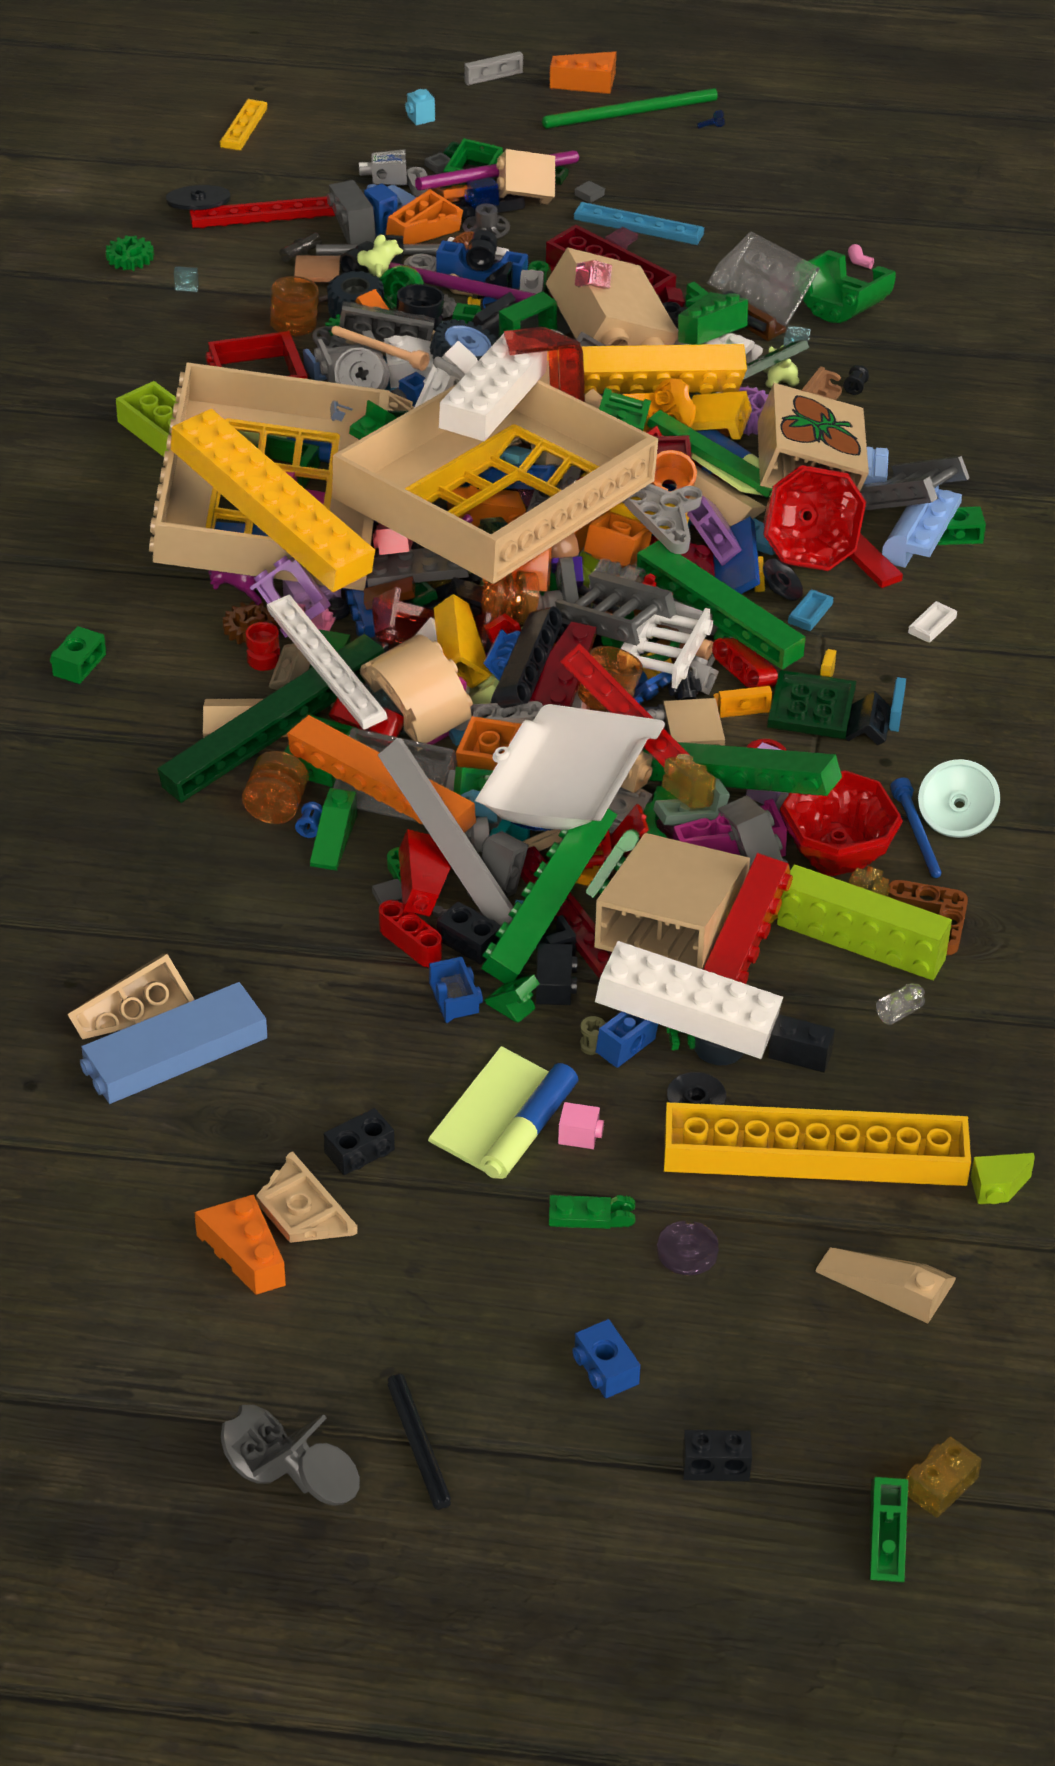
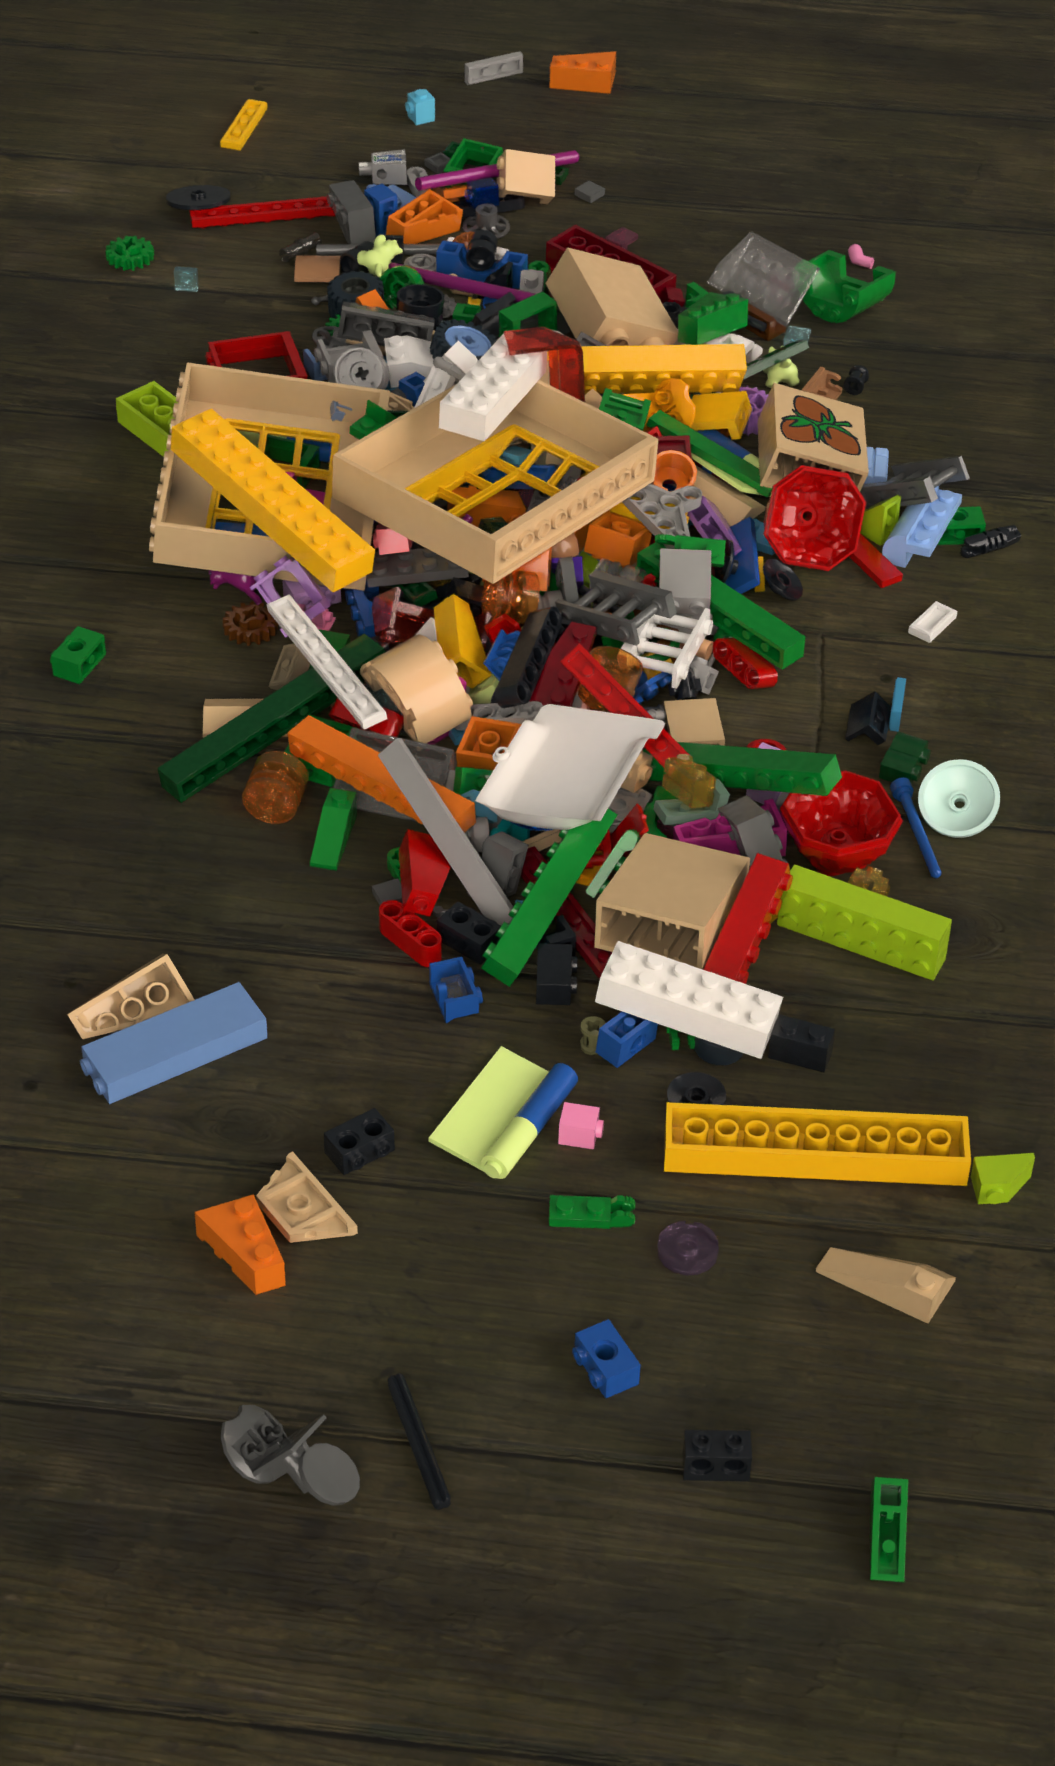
(262, 646): red wheel -> none
(294, 305): clear orange wheel -> none
(306, 818): blue bush -> none
(338, 607): black plate -> none
(407, 590): reddish brown tile -> none
(418, 359): light nougat piece -> none
(514, 998): green slope -> none
(594, 274): clear pink panel -> none
(629, 108): green piece -> none
(639, 223): dark azure tile -> none
(688, 577): none -> light grey panel
(694, 543): none -> green hinge
(718, 122): clear blue hand -> none
(730, 564): none -> black dish
(744, 701): light orange panel -> none
(810, 610): dark azure tile -> none
(812, 704): dark green plate -> none
(828, 663): yellow tile -> none
(881, 519): none -> lime slope
(900, 1003): clear piece -> none
(904, 758): none -> dark green brick
(943, 1476): clear yellow brick -> none
(945, 908): dark orange beam -> none
(990, 541): none -> black hinge

